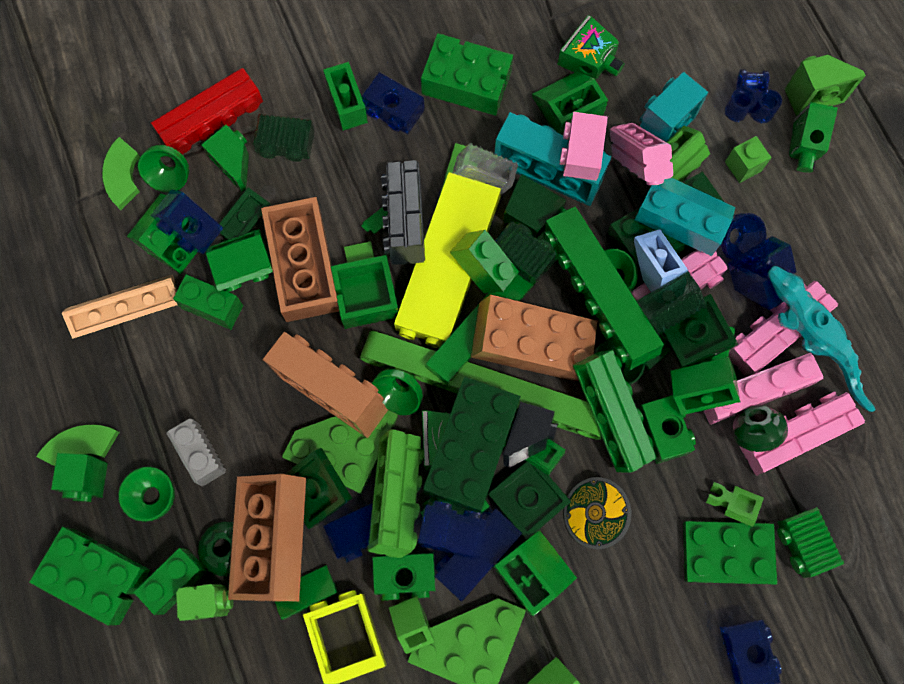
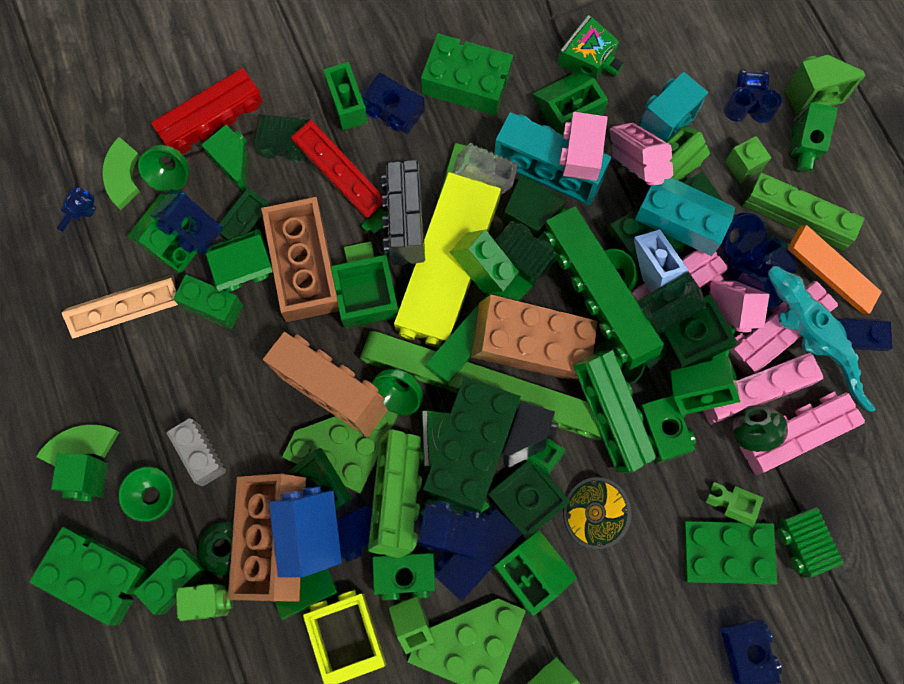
(77, 204): none -> clear blue piece
(305, 532): none -> blue brick
(338, 169): none -> red tile
(740, 304): none -> bright pink brick
(798, 208): none -> bright green brick
(834, 269): none -> orange tile
(868, 334): none -> clear blue plate

